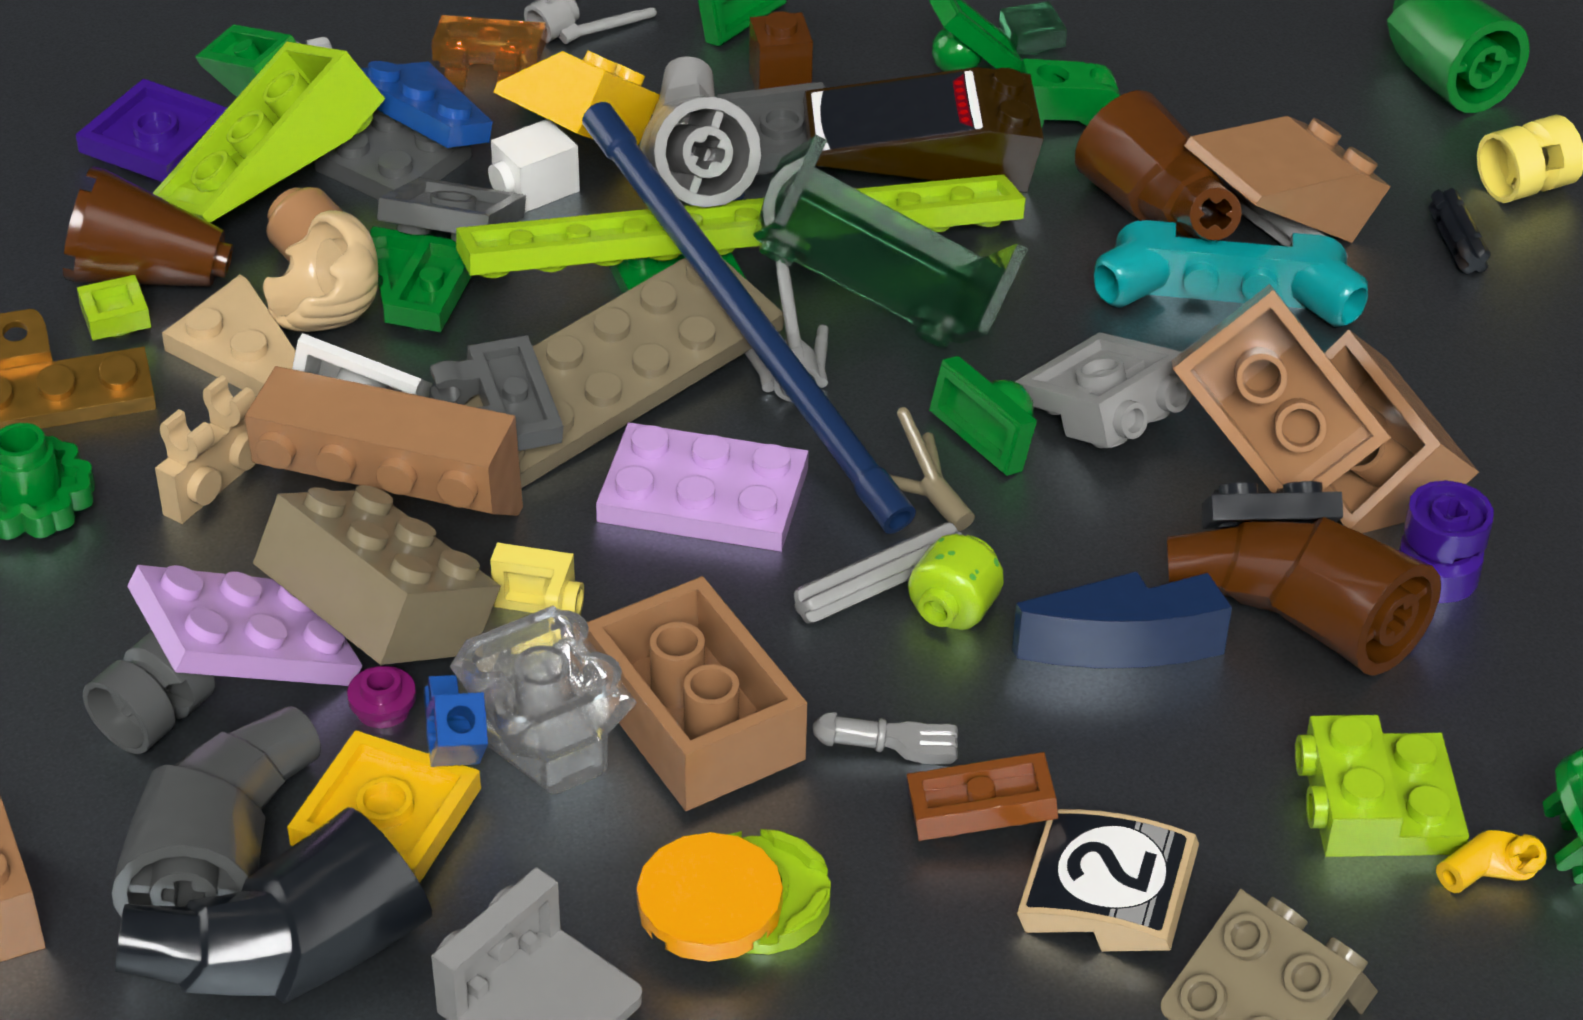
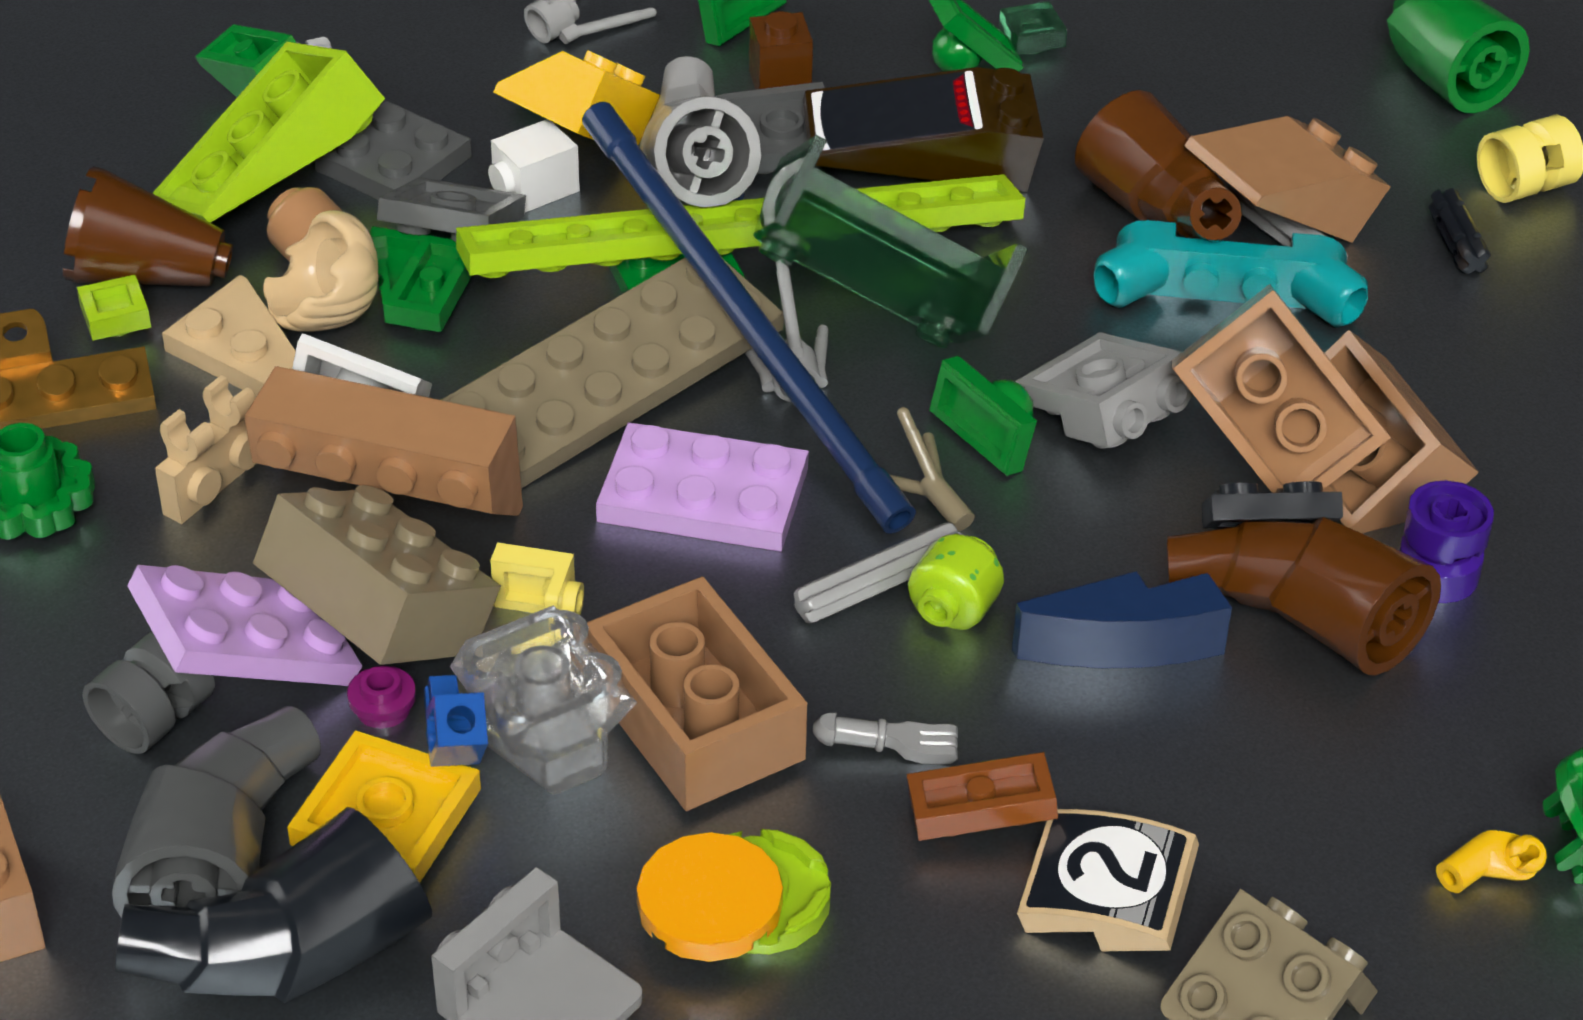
(148, 129): dark purple plate -> none
(429, 103): blue wing -> none
(495, 42): clear orange plate -> none
(508, 382): dark grey plate -> none
(1070, 88): green leg -> none
(1379, 789): lime plate -> none

